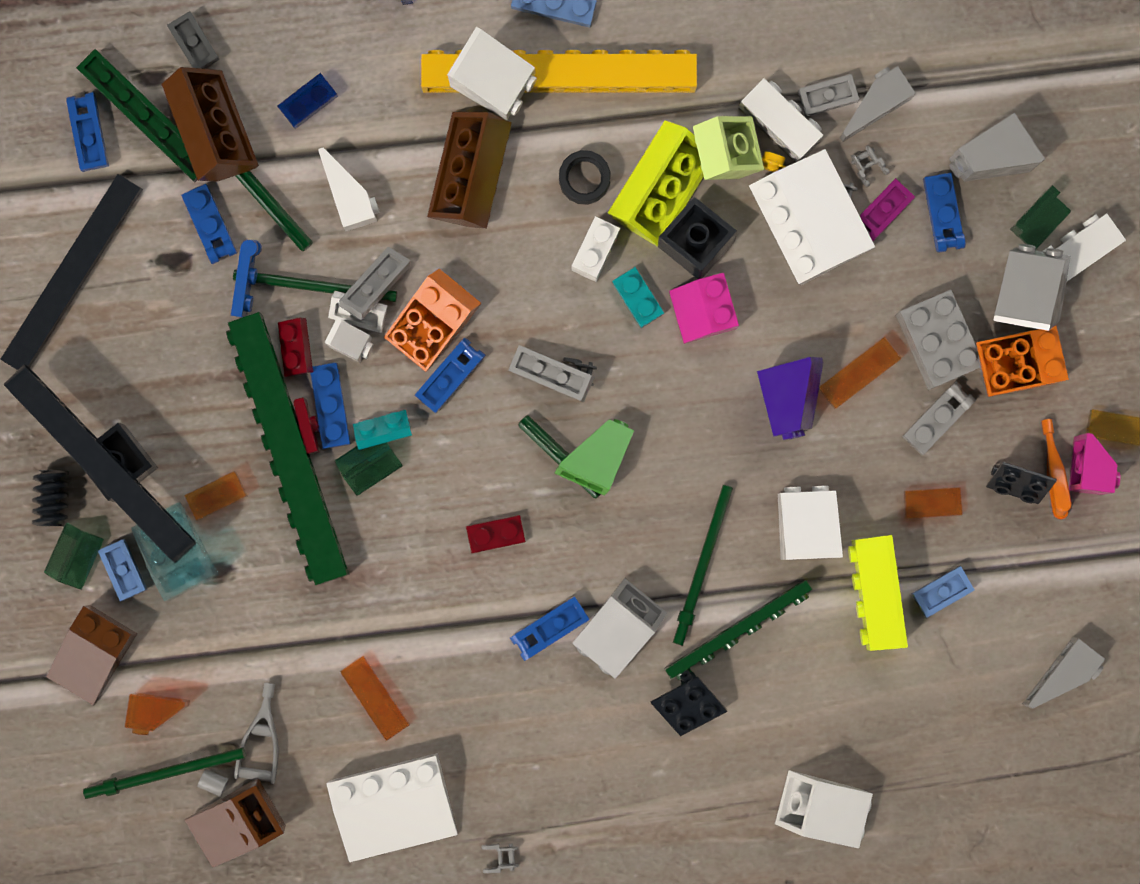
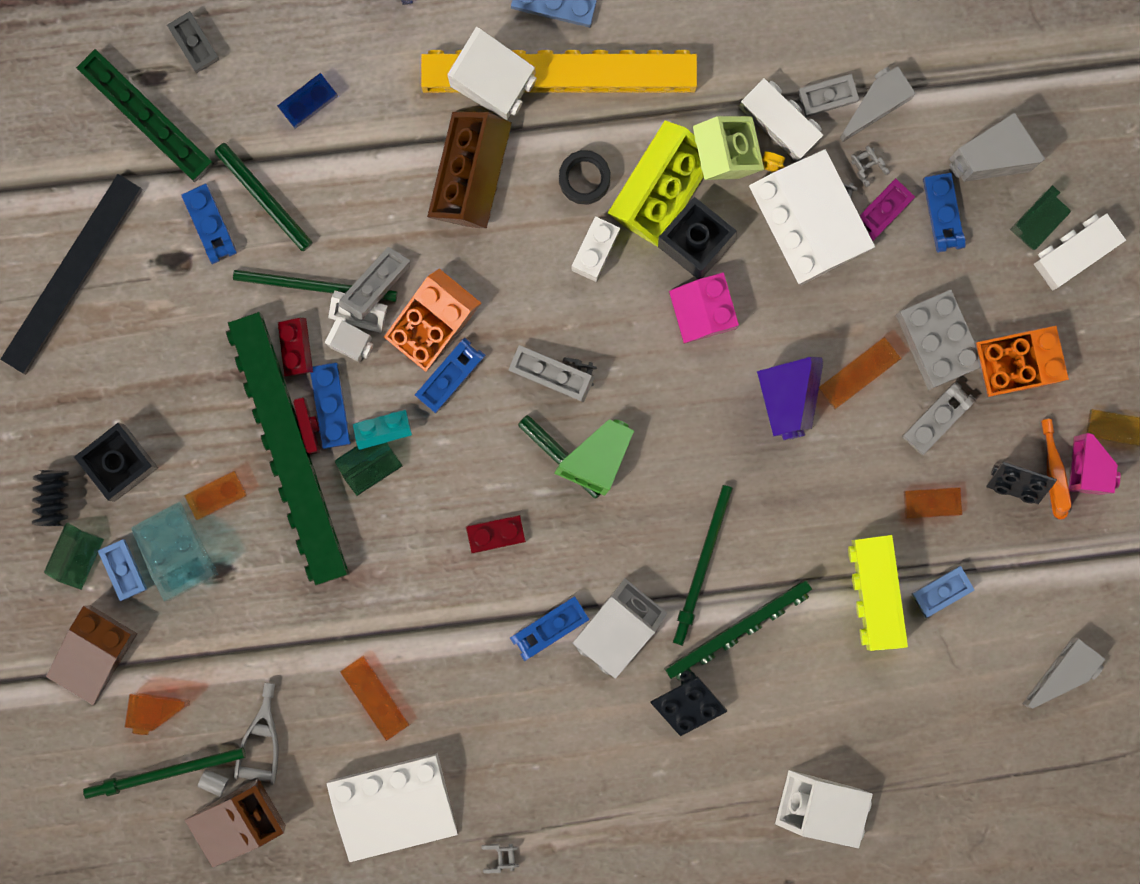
(87, 132): blue plate -> none
(100, 463): black beam -> none
(209, 123): reddish brown slope -> none
(245, 278): blue plate -> none
(350, 197): white slope -> none
(638, 297): teal plate -> none
(809, 524): white slope -> none
(1033, 287): light grey slope -> none

